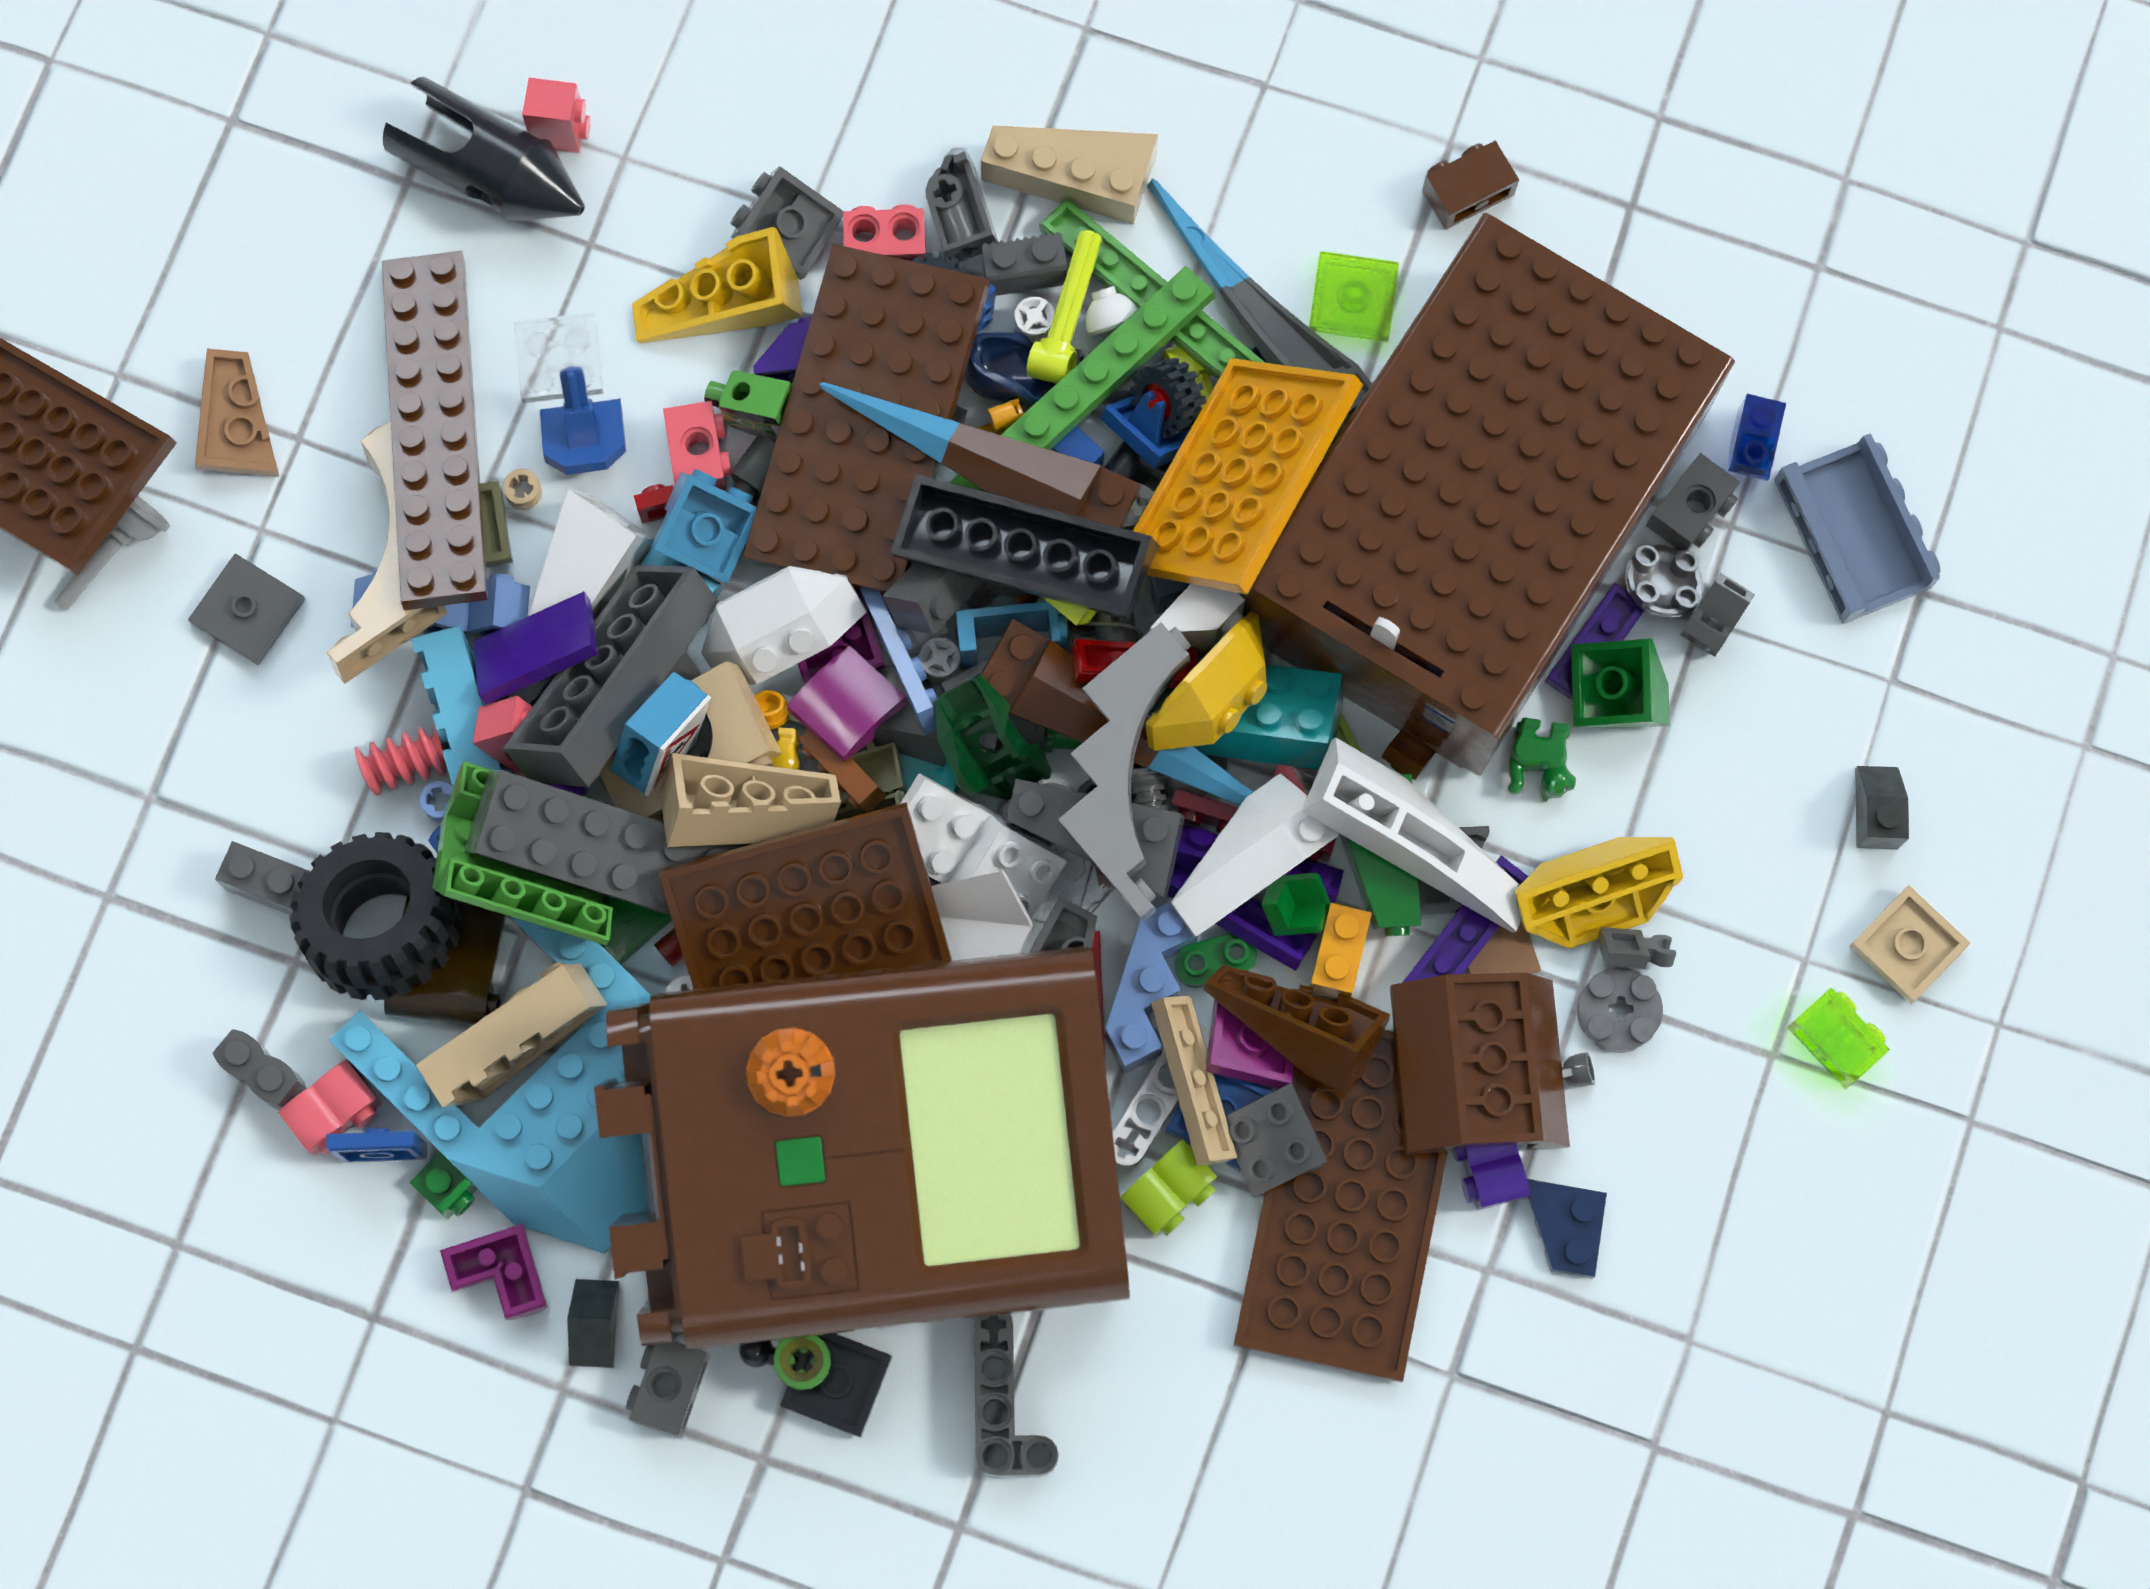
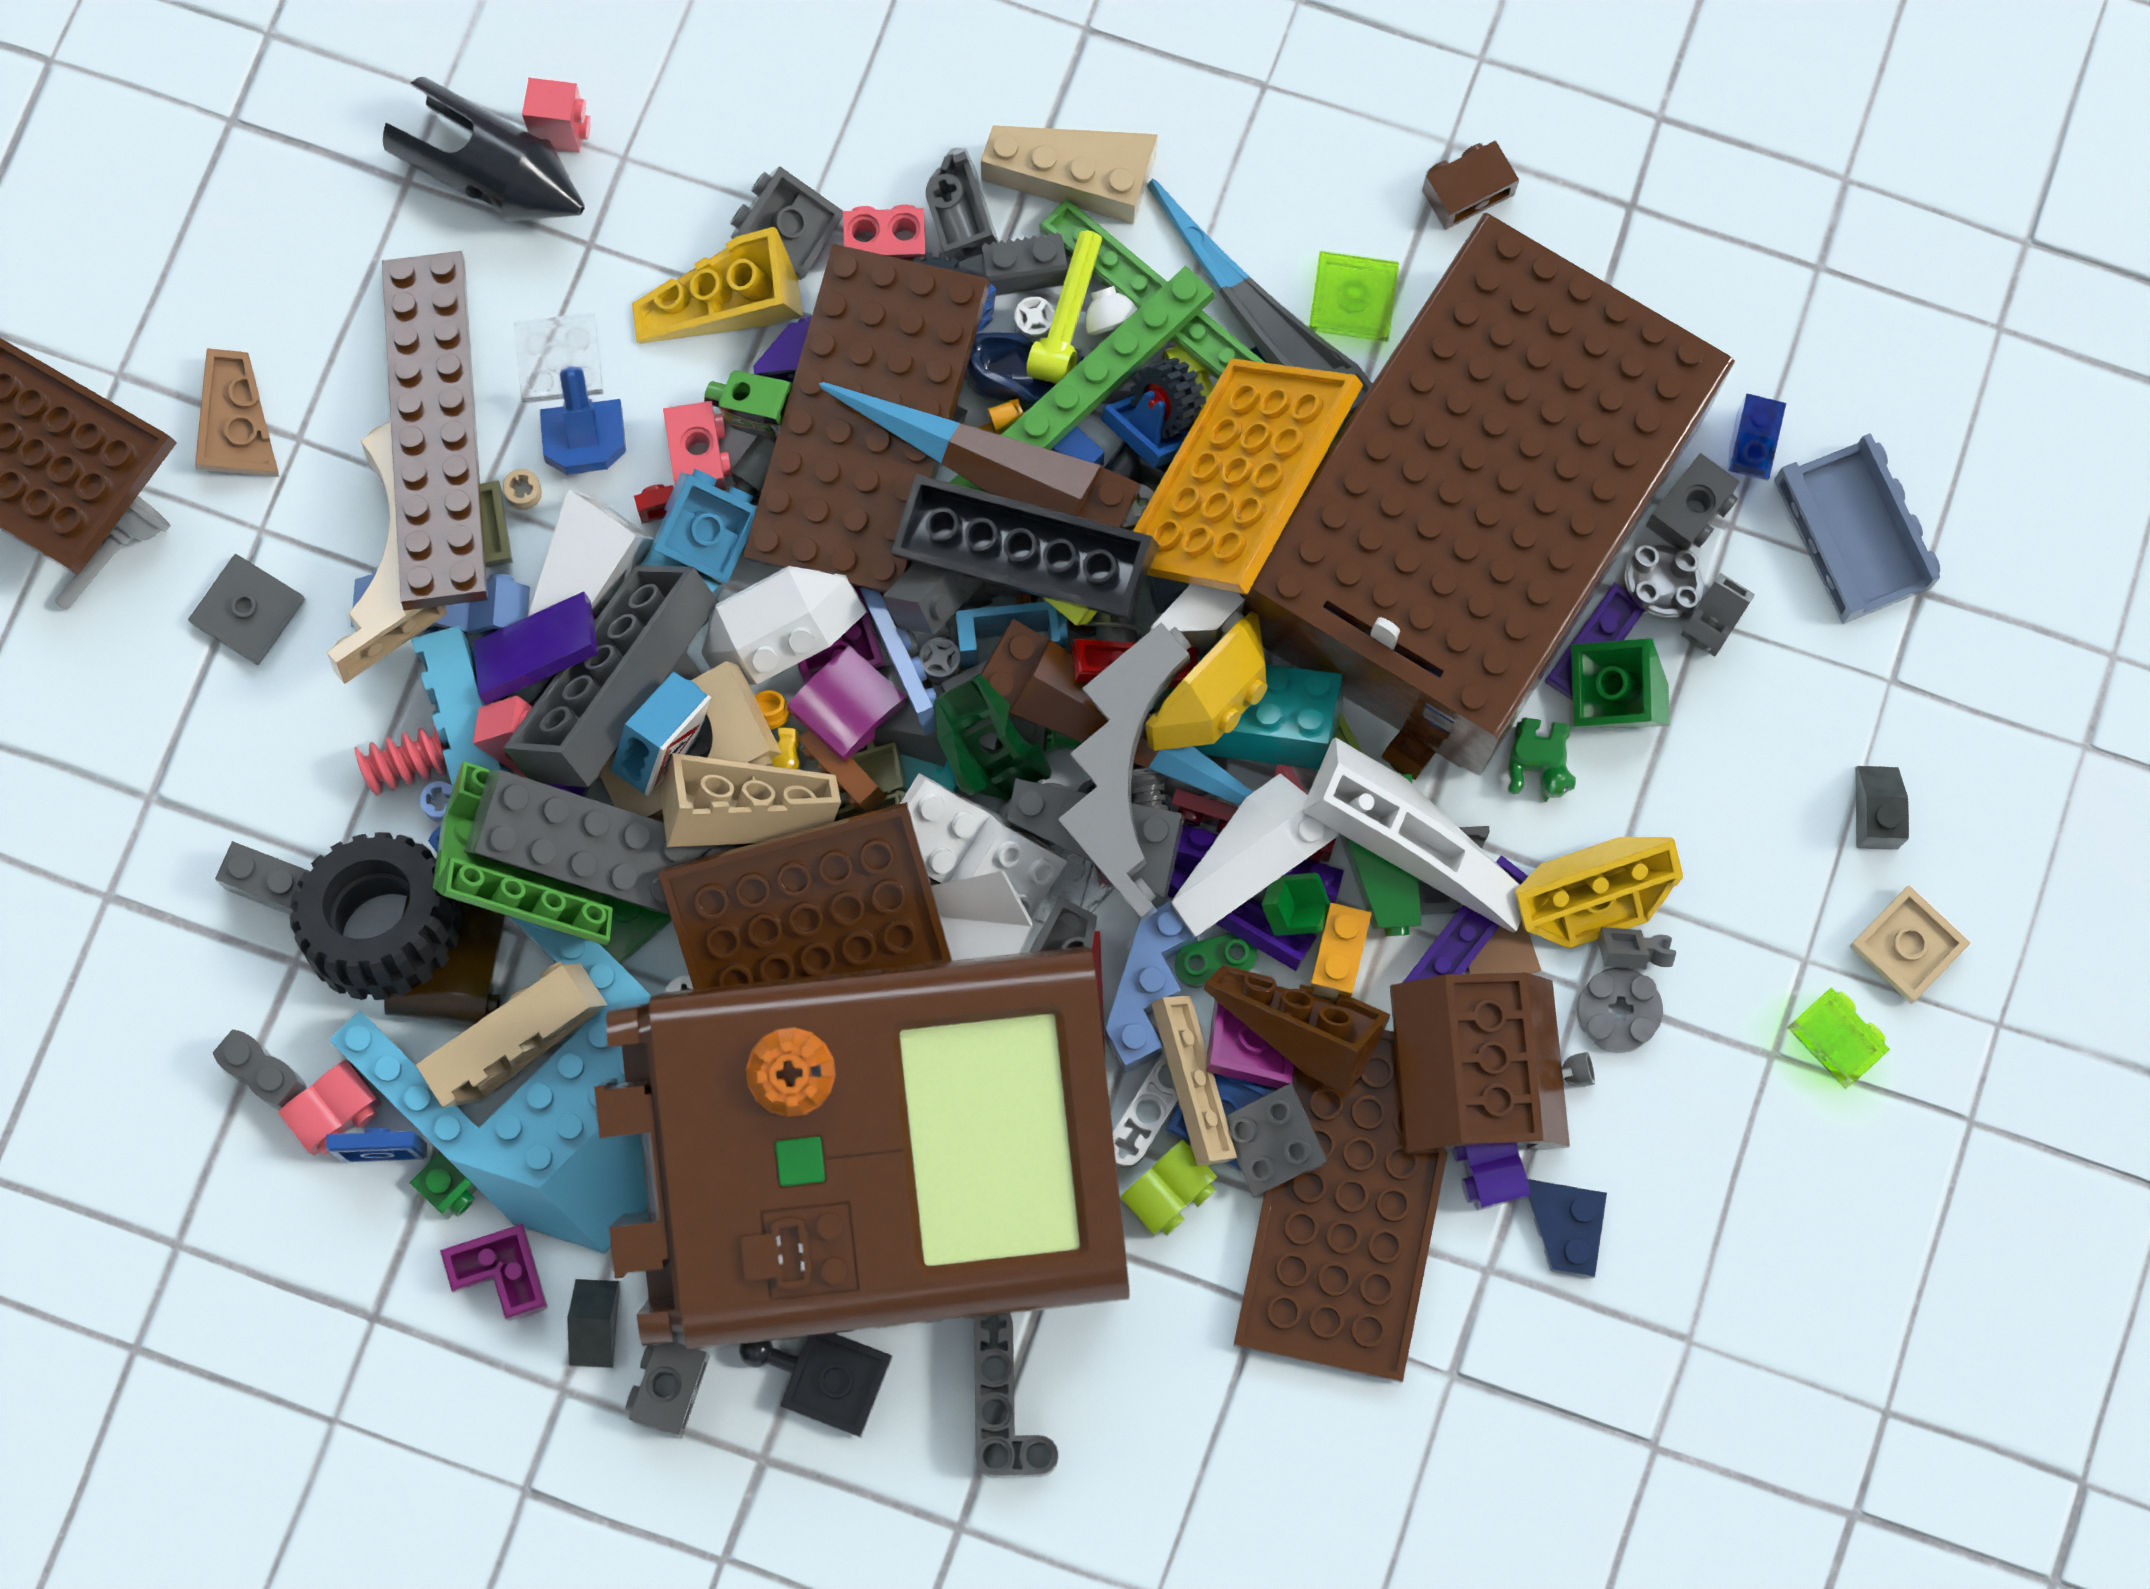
(670, 948): clear red hinge -> none
(785, 1361): piece -> none

